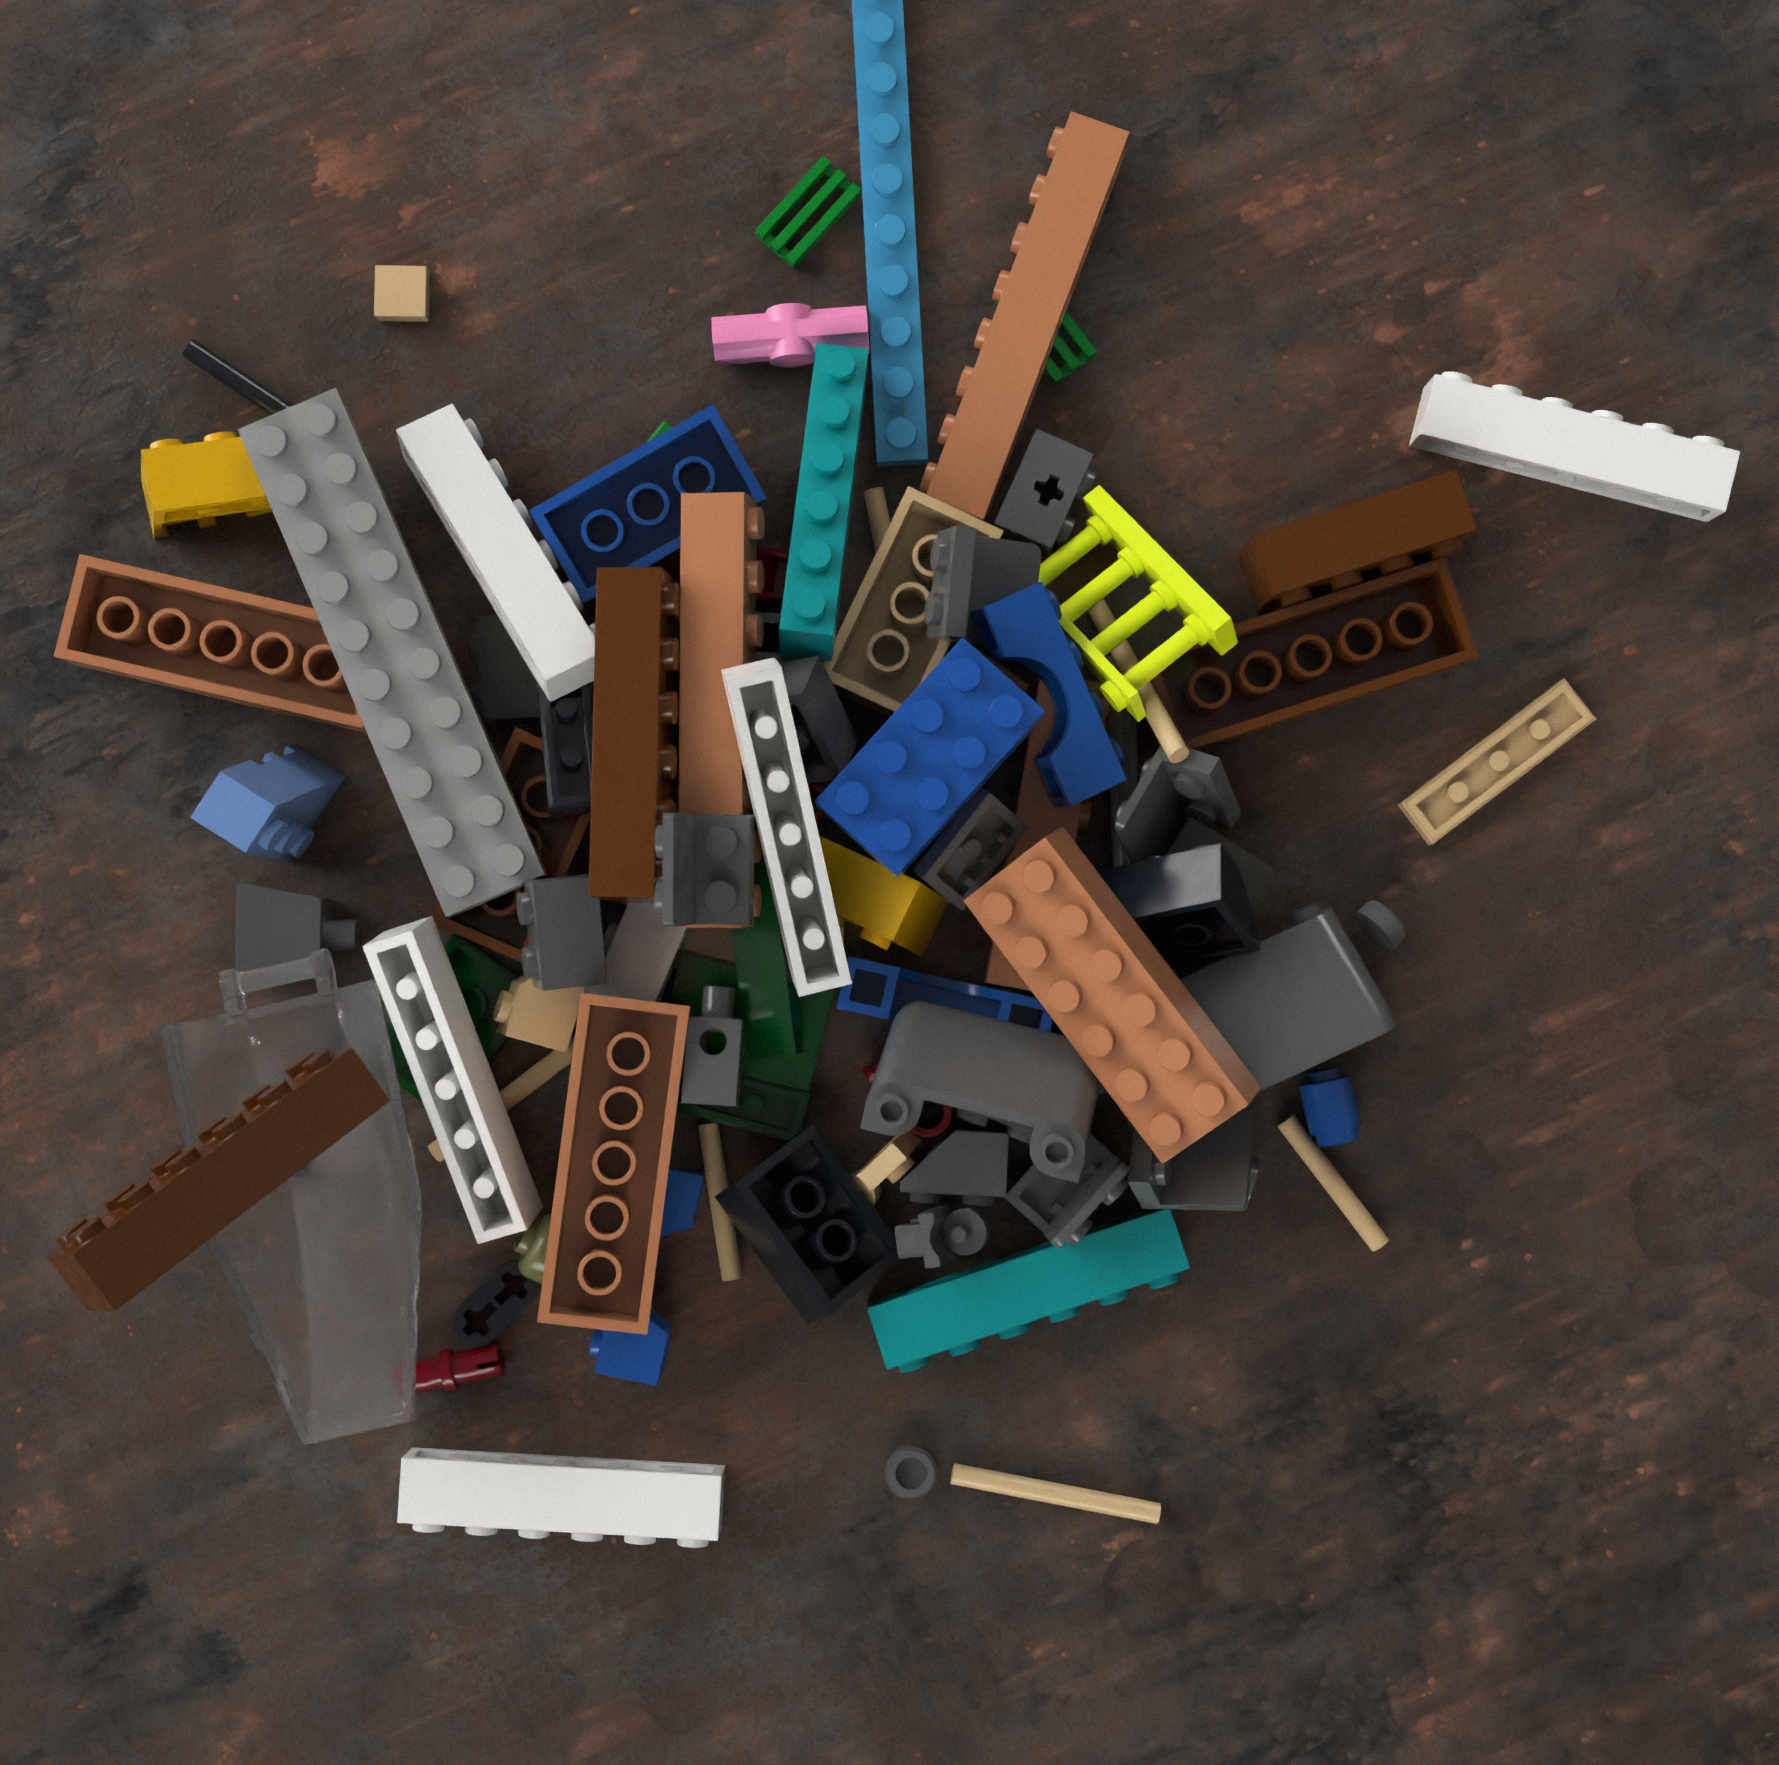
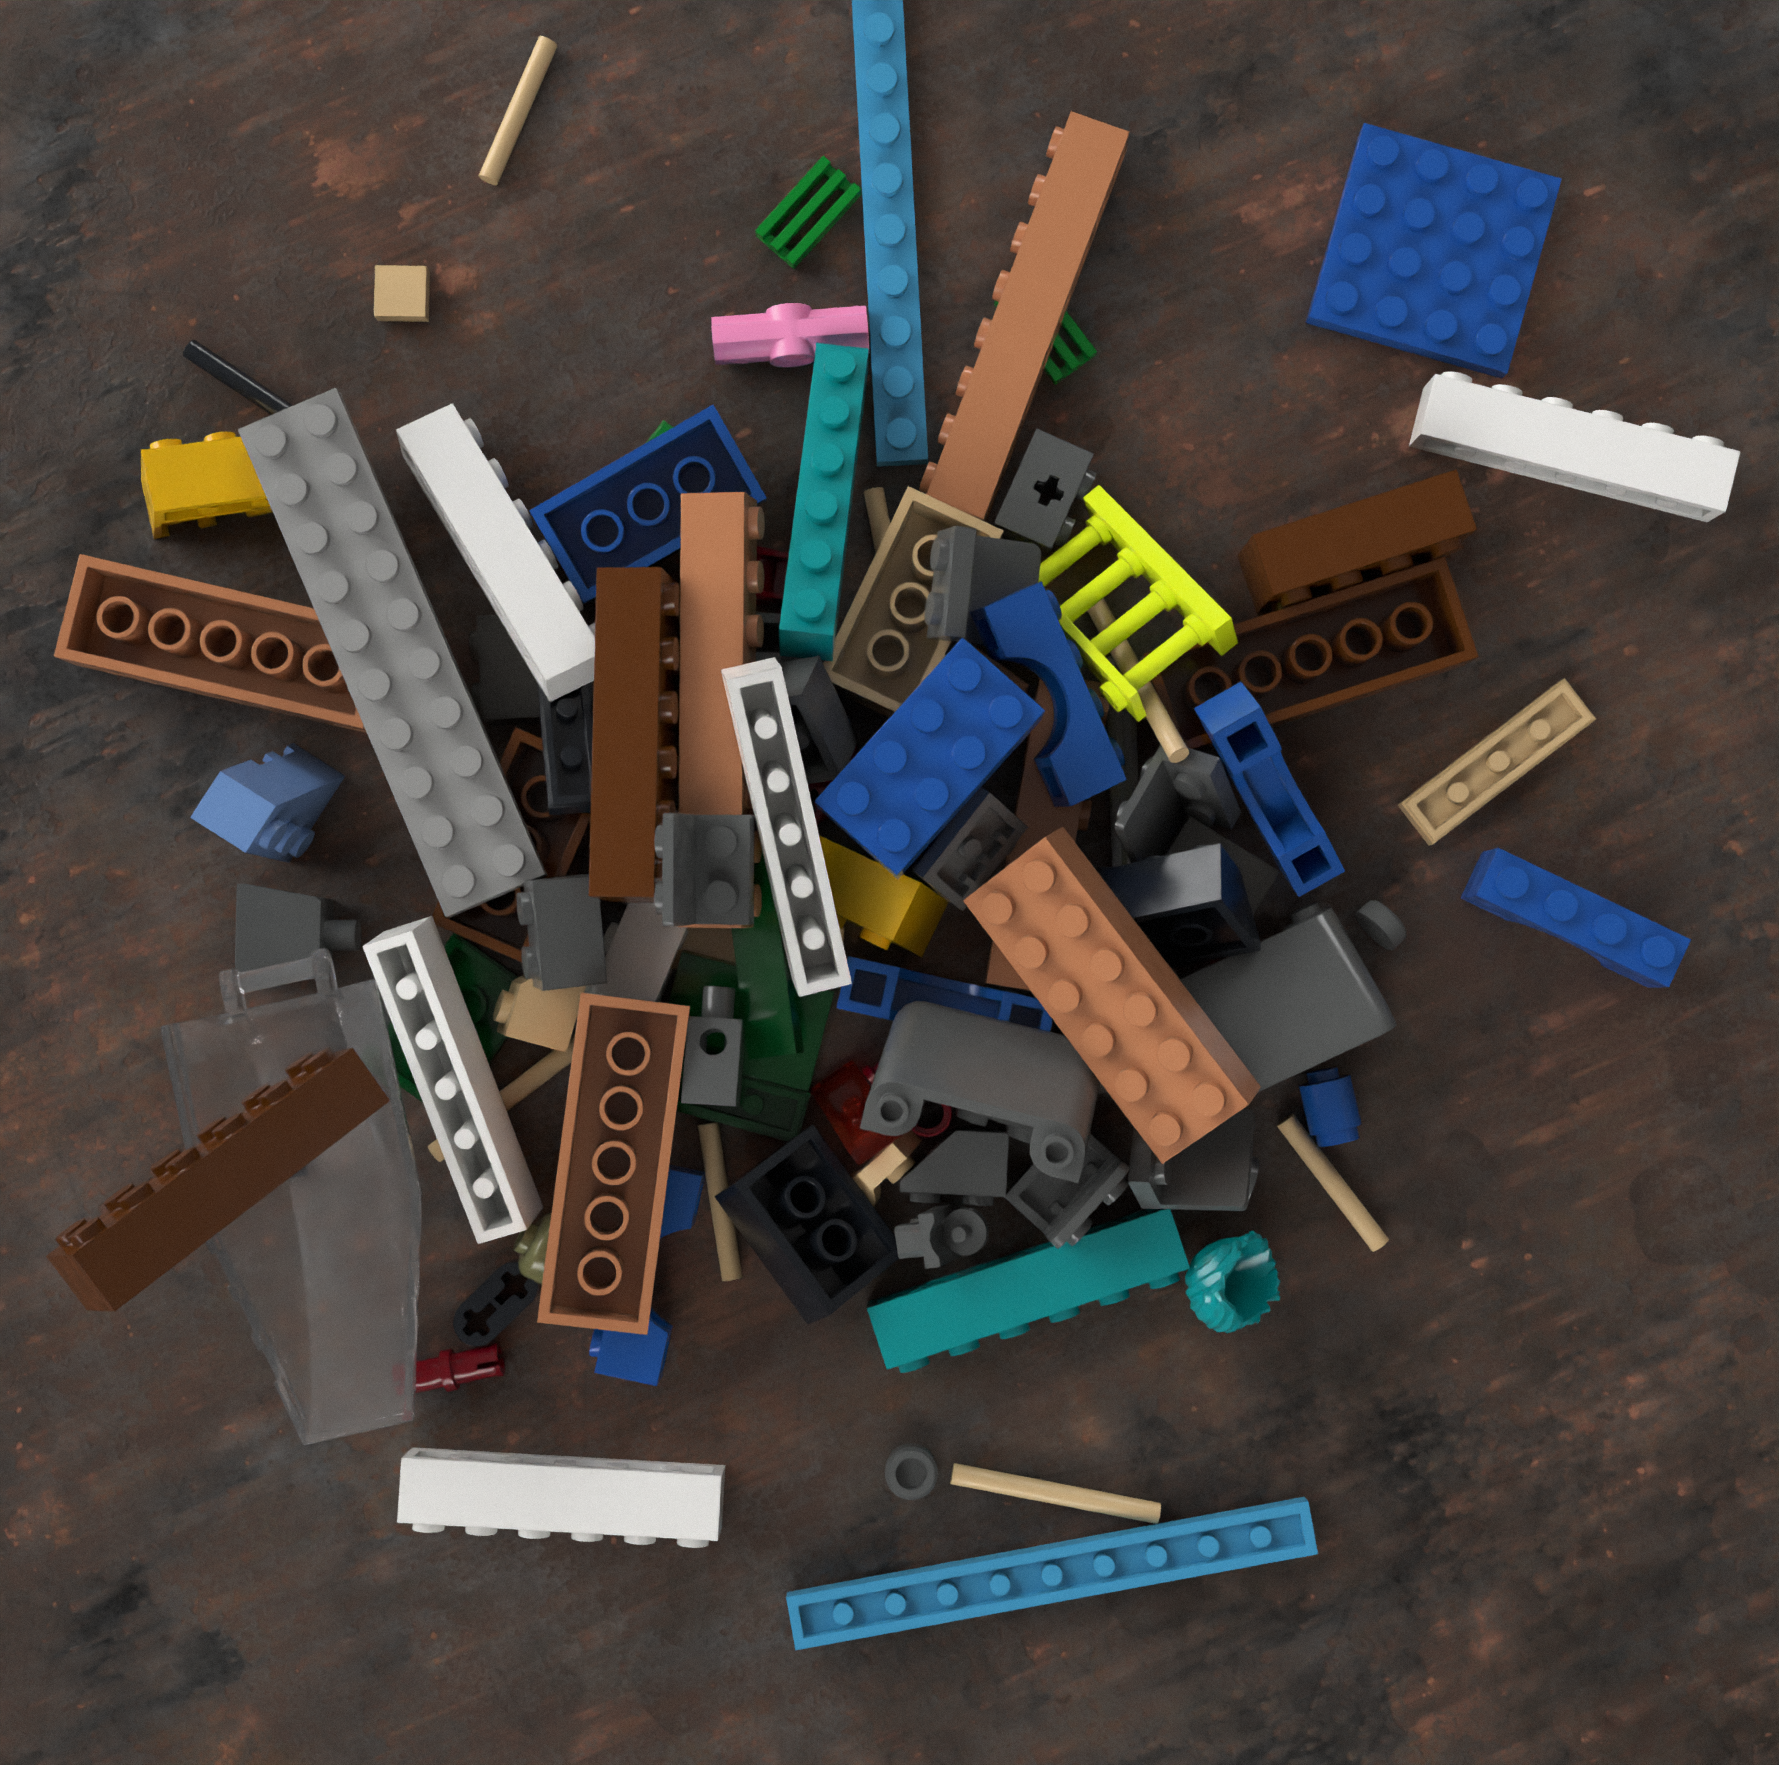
(518, 110): none -> tan bar
(843, 1102): none -> clear red slope
(1051, 1573): none -> dark azure plate
(1232, 1282): none -> teal hair
(1268, 789): none -> blue arch
(1433, 250): none -> blue plate
(1577, 916): none -> blue arch

